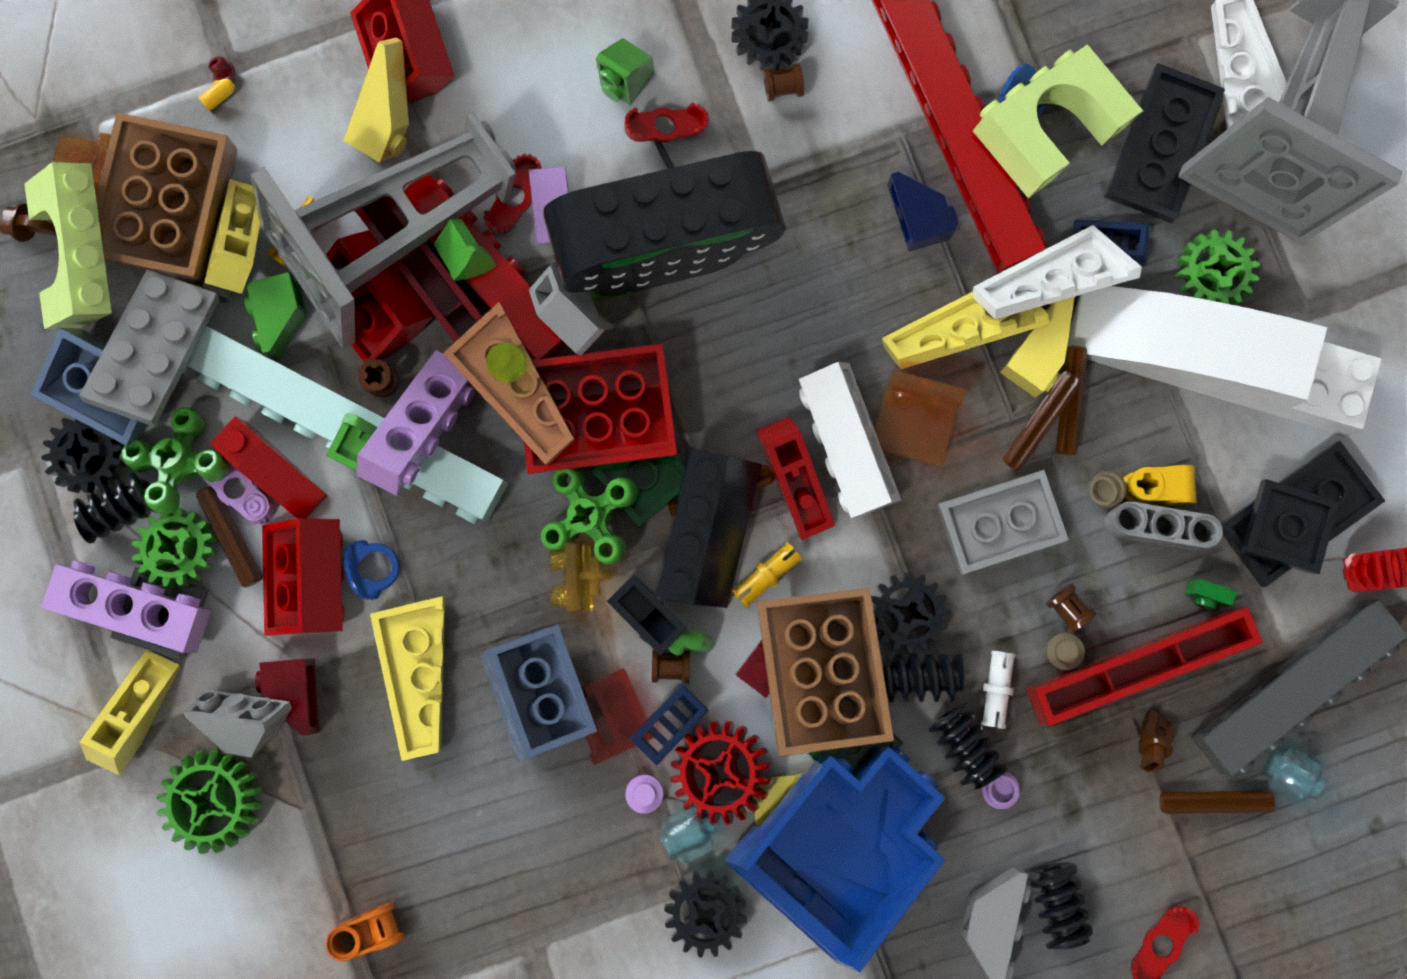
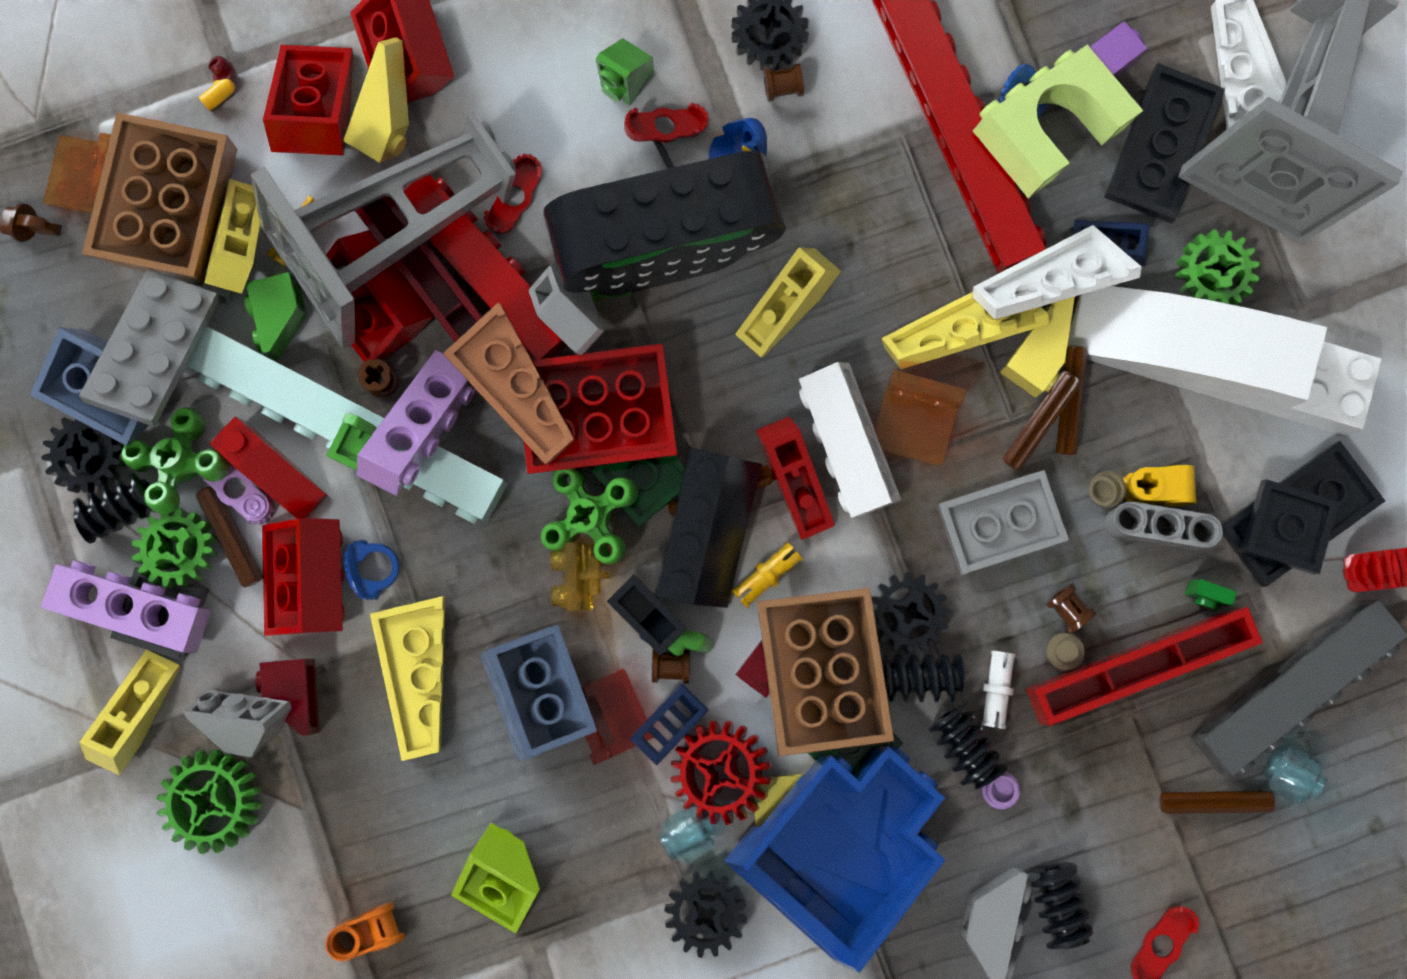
(68, 198): yellowish green arch -> none
(309, 100): none -> red slope
(462, 252): bright green tile -> none
(498, 878): none -> lime slope
(506, 362): clear neon green tile -> none
(545, 186): lavender tile -> none
(644, 794): lavender plate -> none
(739, 137): none -> blue hair
(788, 299): none -> light yellow slope
(921, 212): clear blue slope -> none
(1120, 49): none -> medium lavender brick
(1155, 741): reddish brown piece -> none

